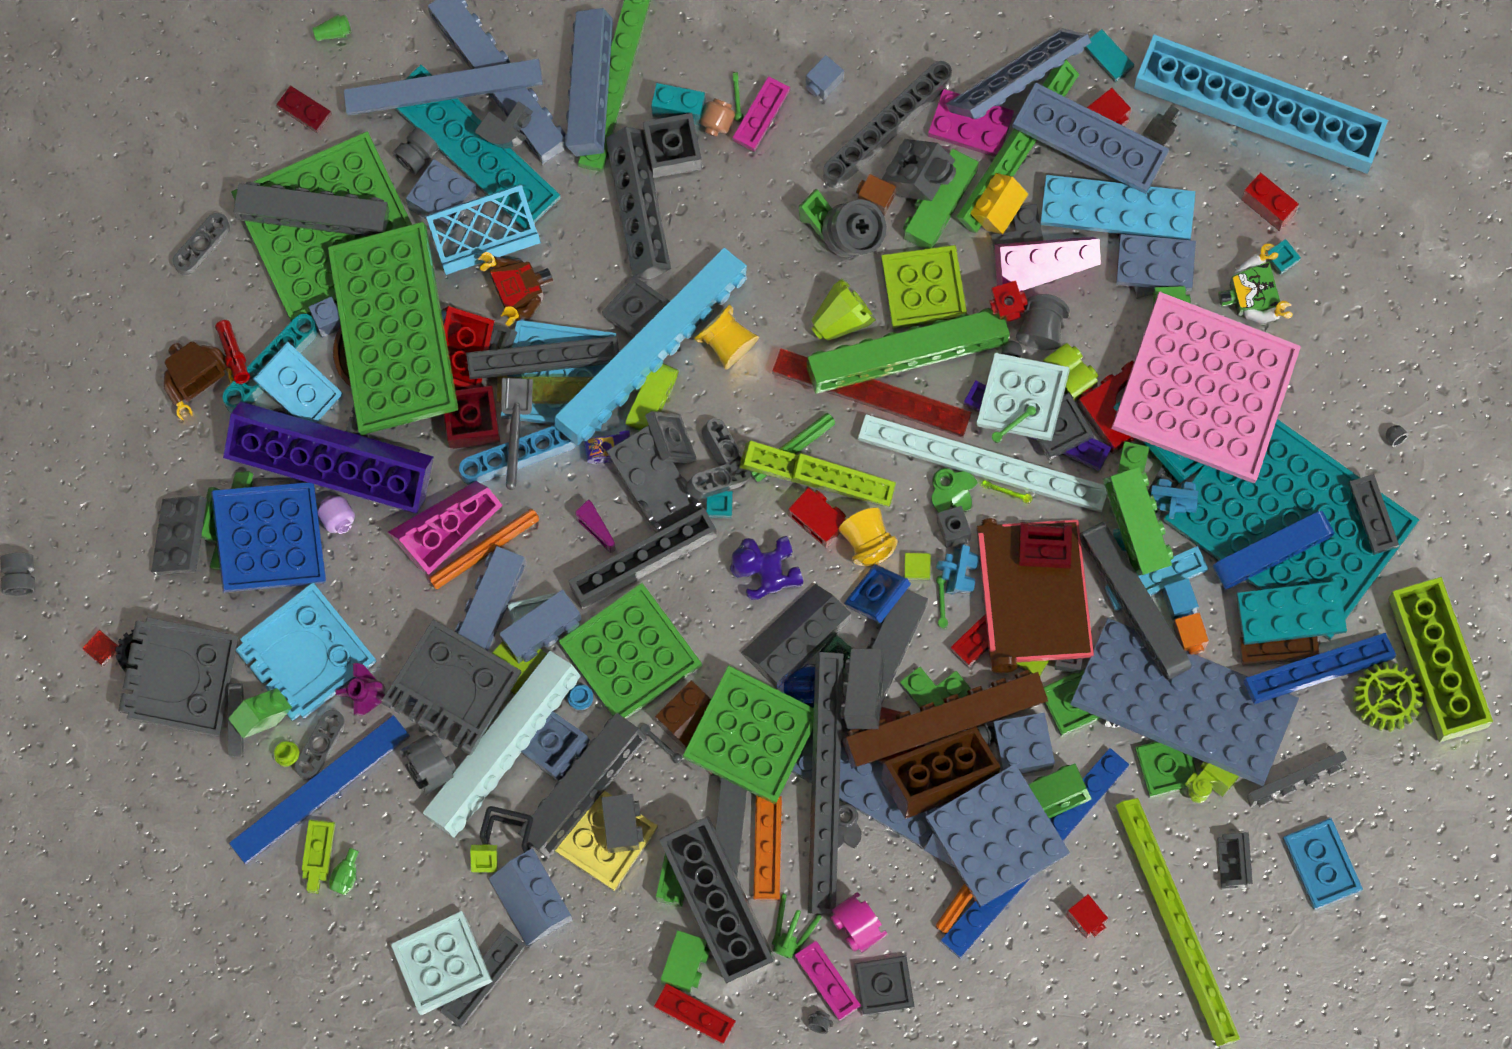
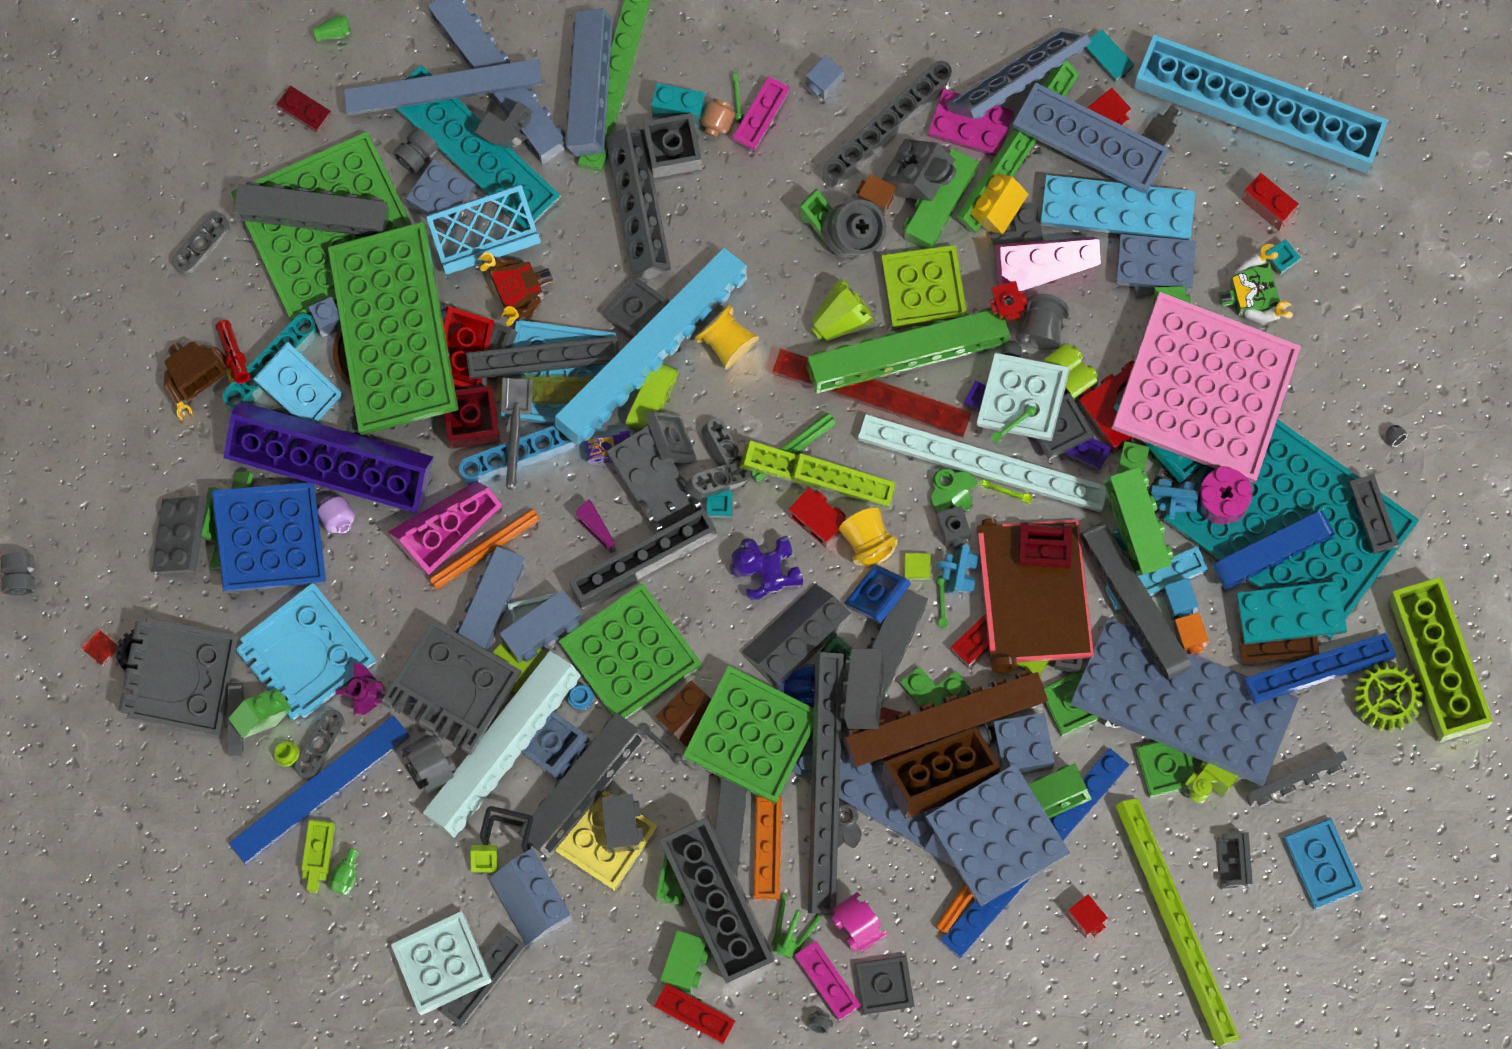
(1222, 482): none -> dark pink brick

